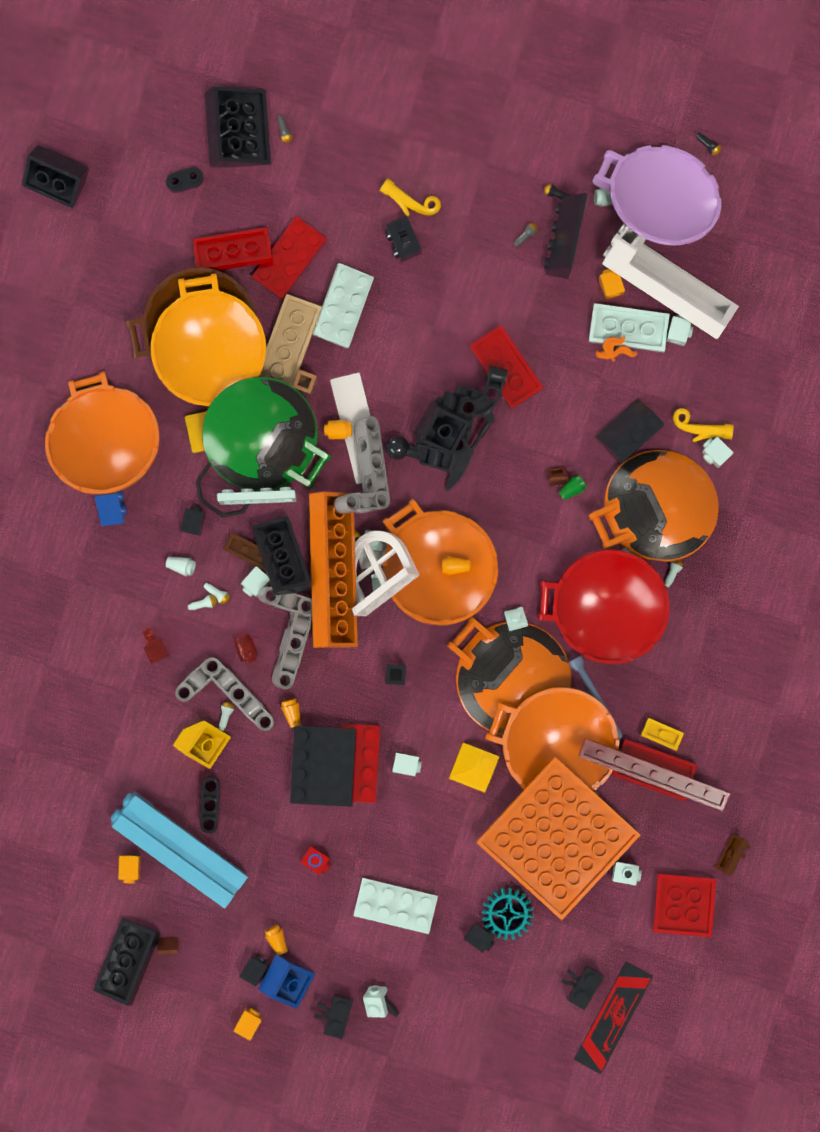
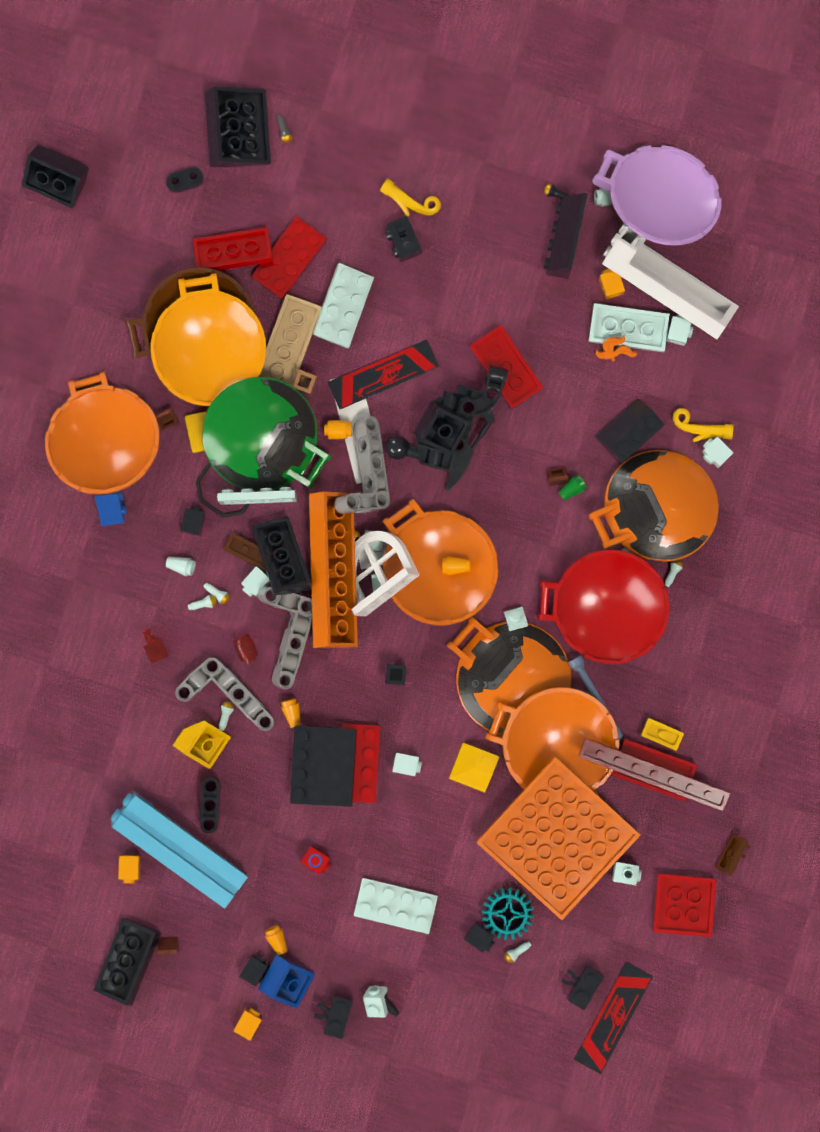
(166, 418): none -> copper slope
(383, 374): none -> black sticker
(511, 955): none -> light aqua piece
(530, 230): dark grey piece -> none
(713, 147): black piece -> none

